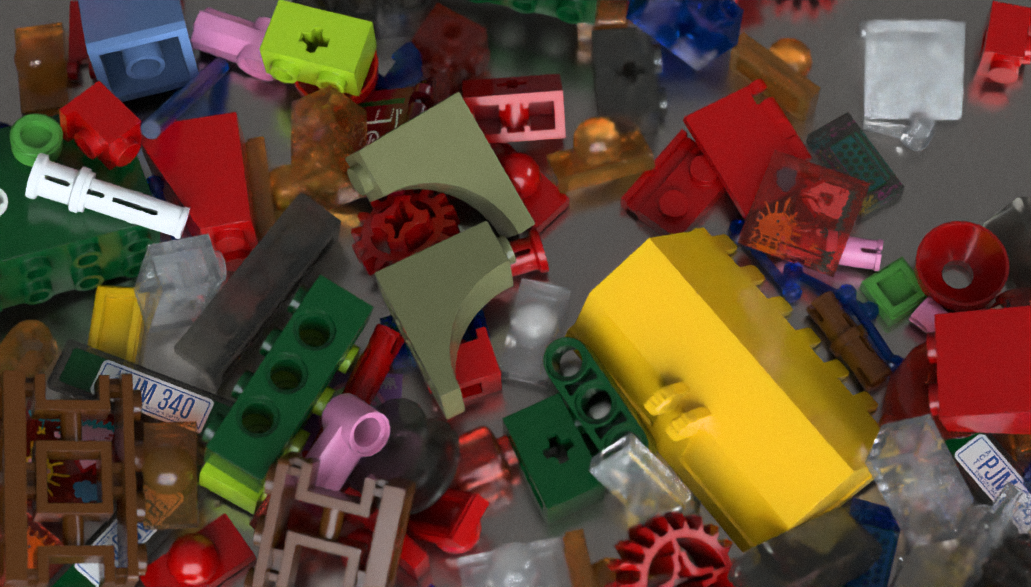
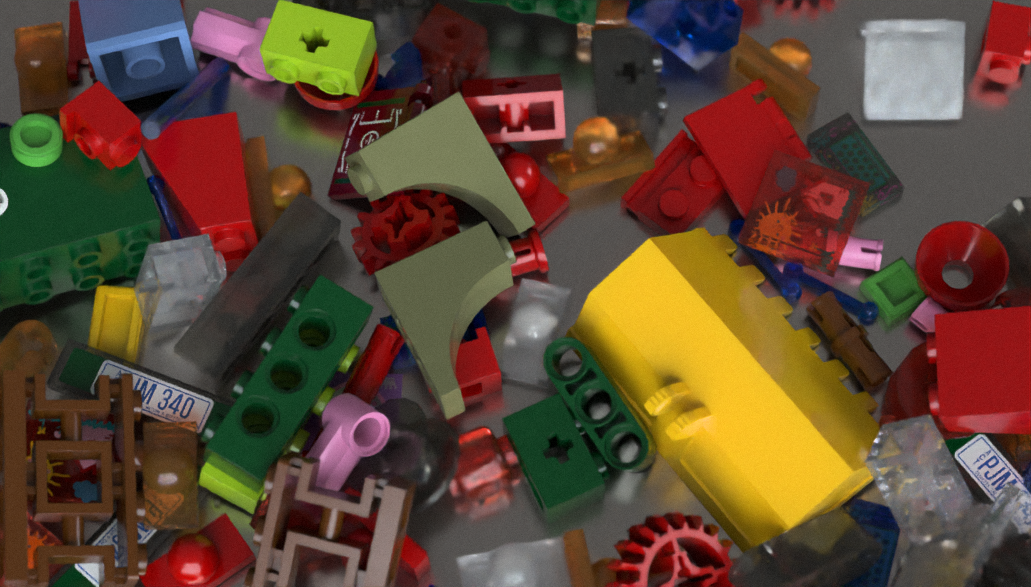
(169, 220): white pin -> none
(323, 133): clear orange brick -> none
(450, 522): red tile -> none
(641, 482): clear tile -> none
(847, 294): clear blue hinge -> none
(914, 135): clear hand -> none

